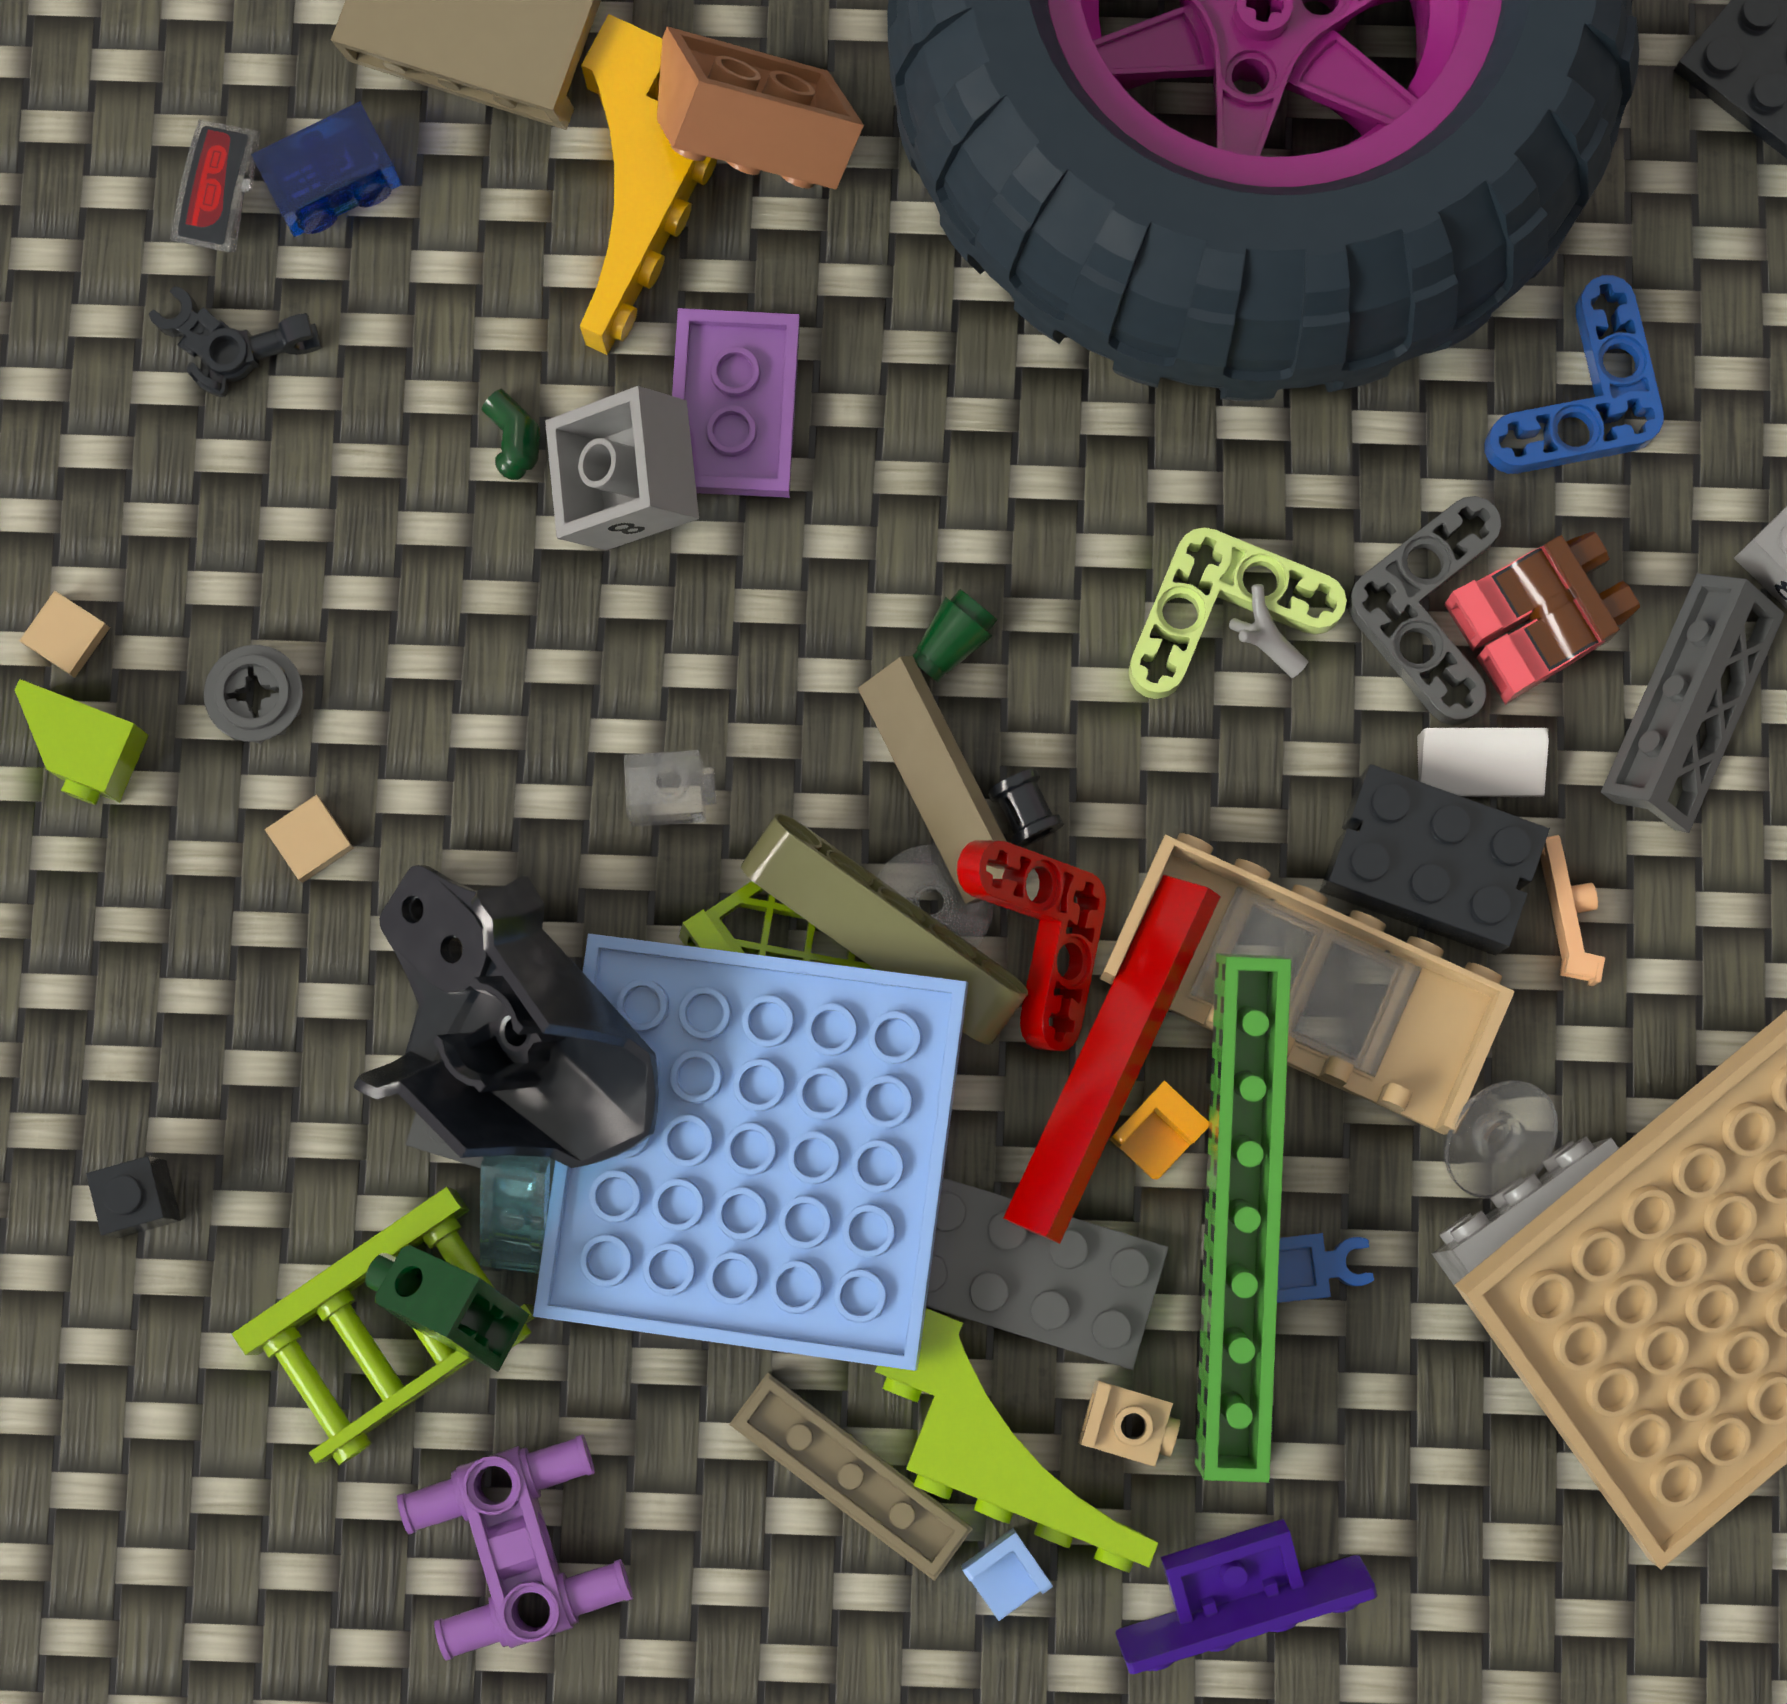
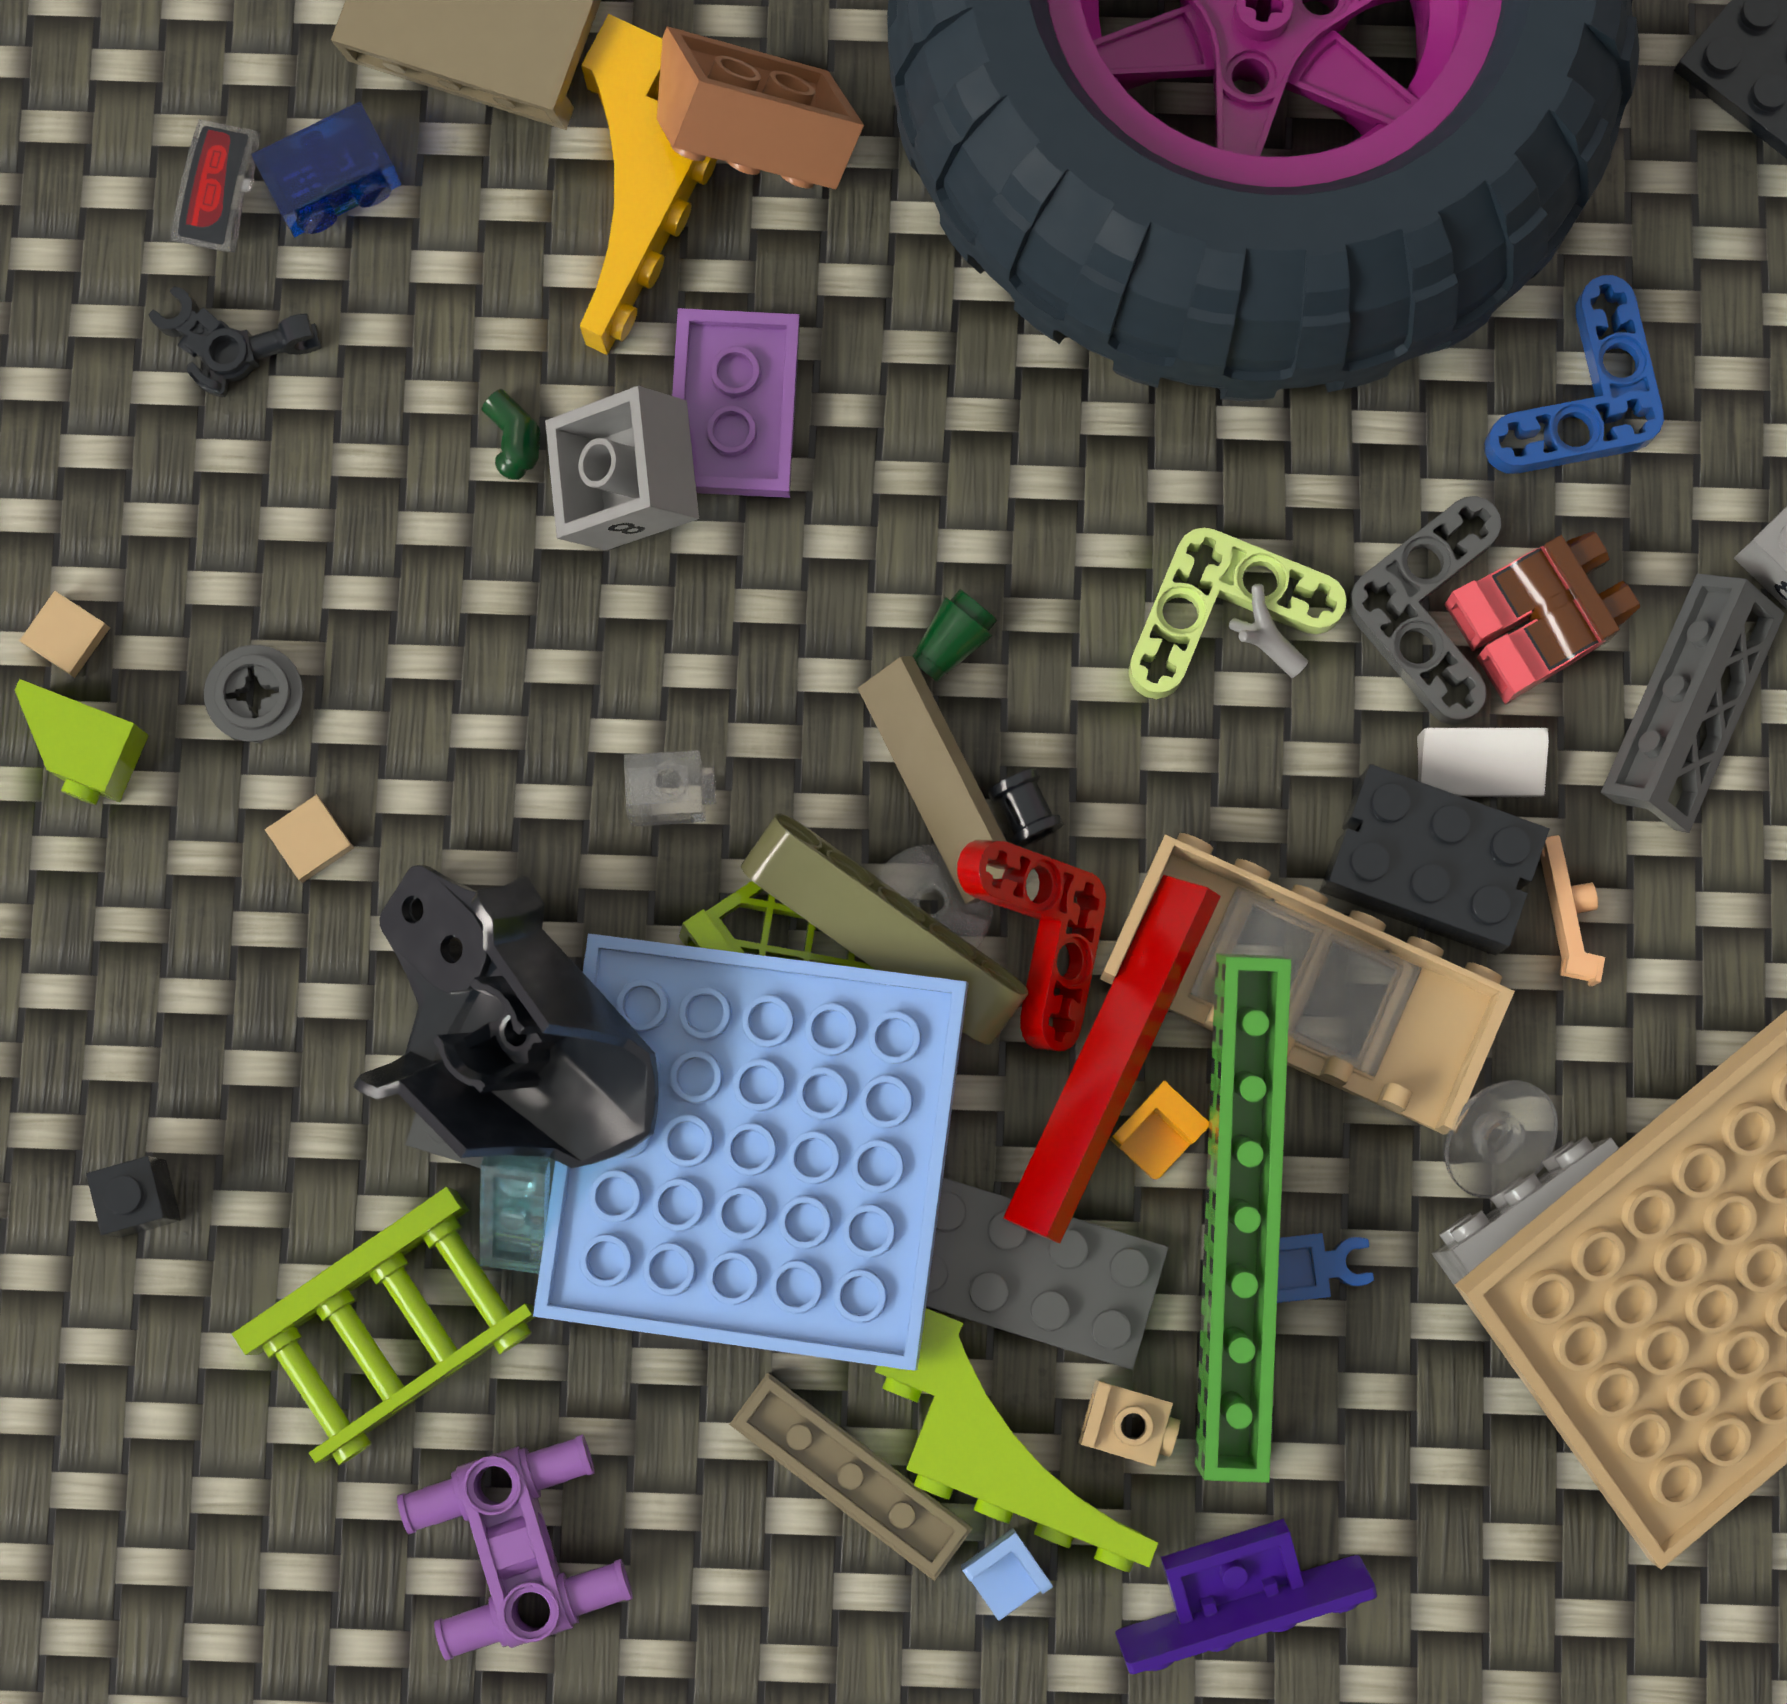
(447, 1304): dark green torso -> none

